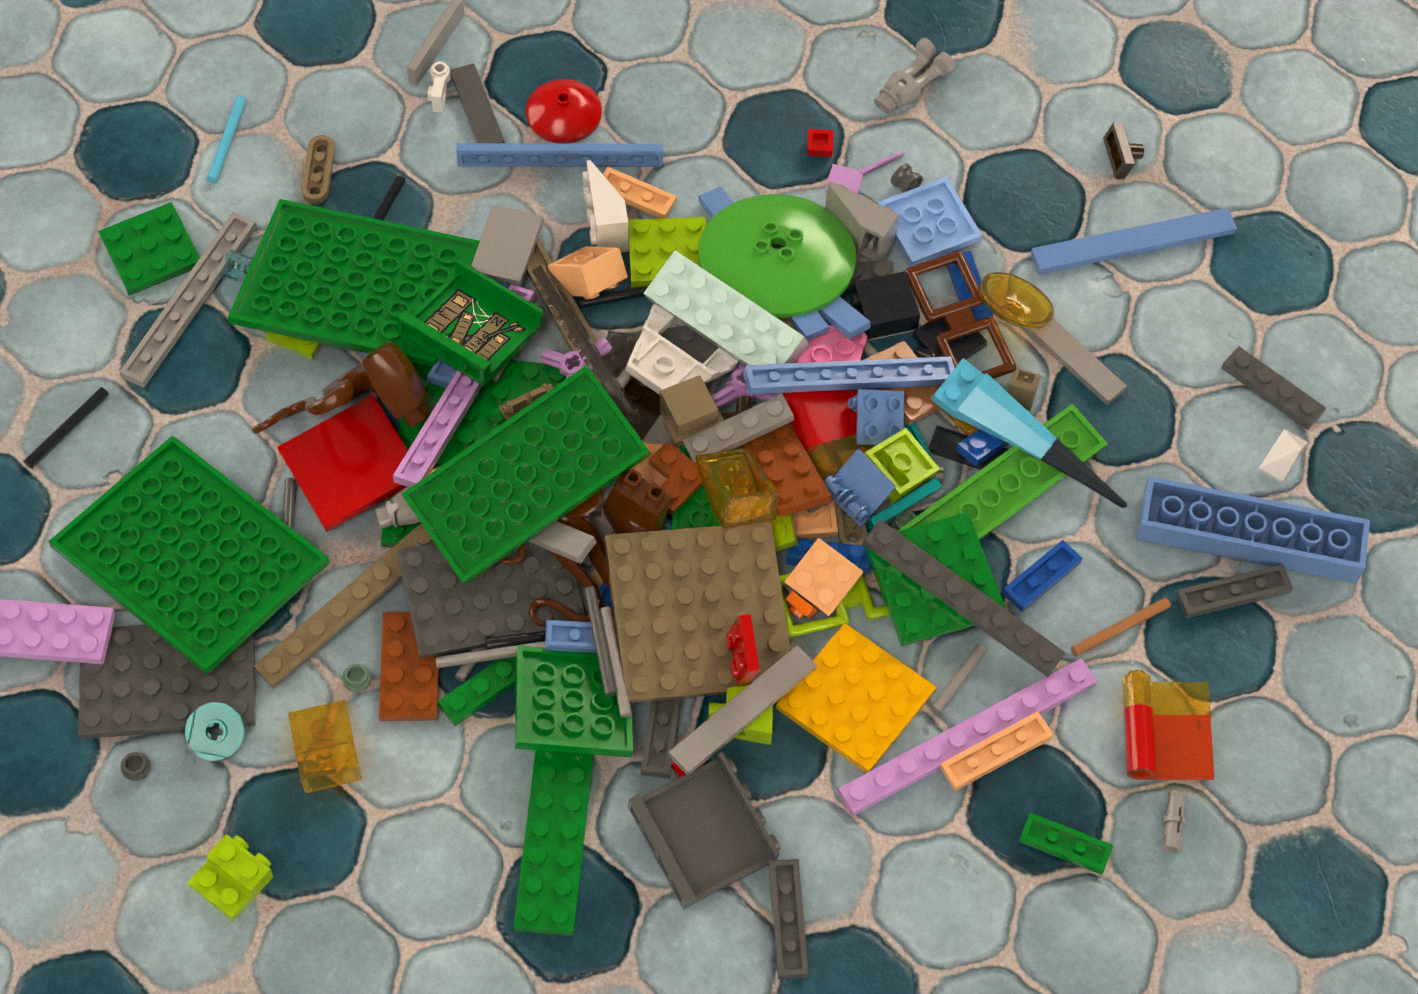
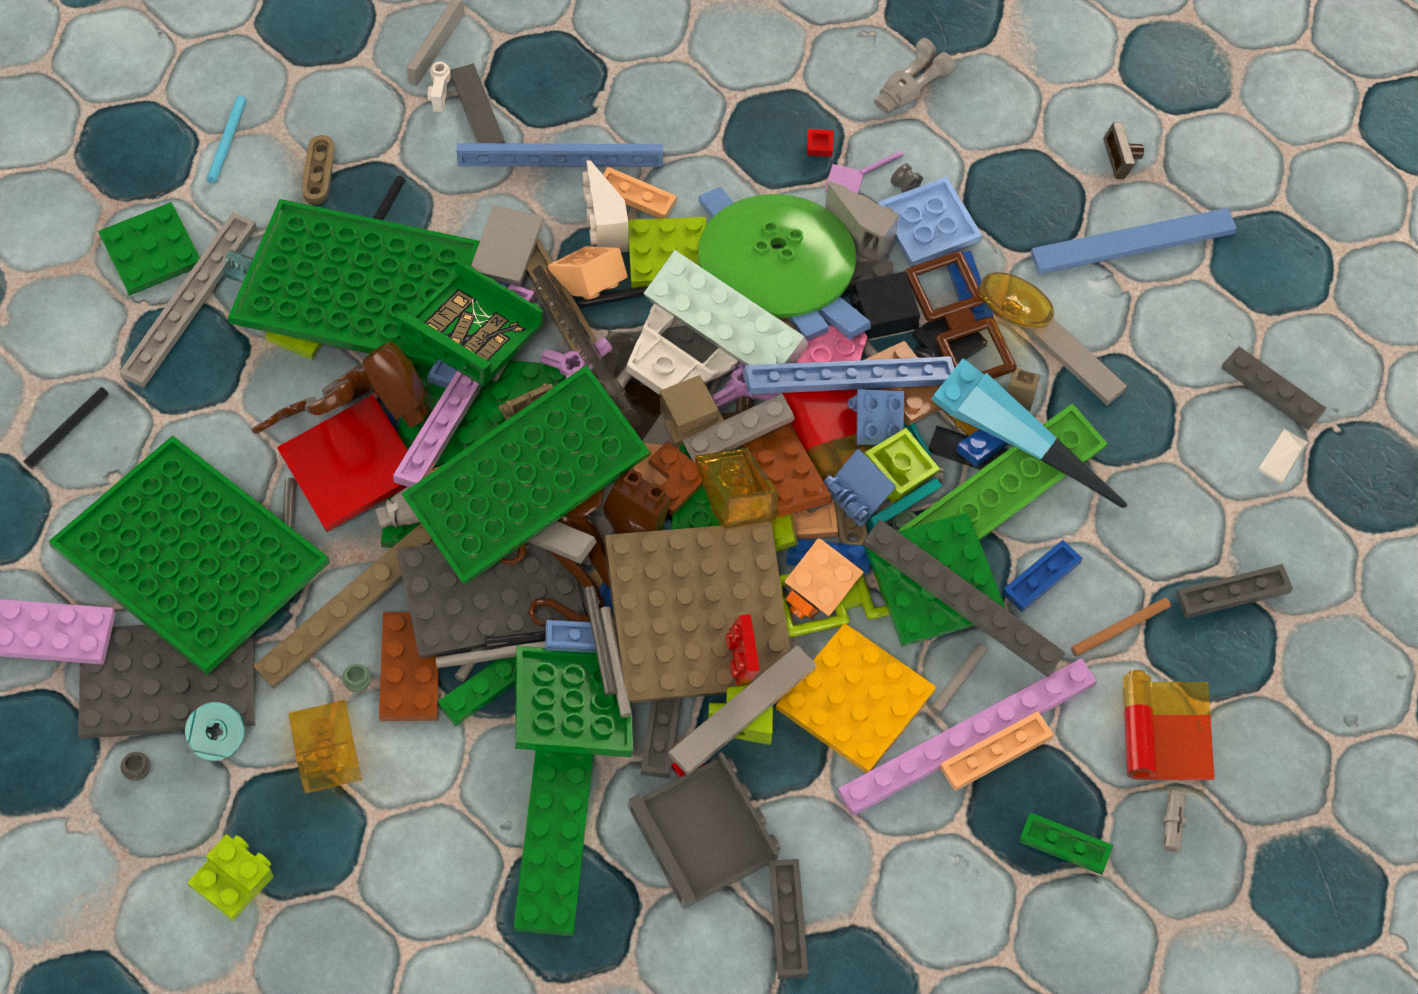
(567, 119): red dish -> none
(1253, 529): medium blue brick -> none

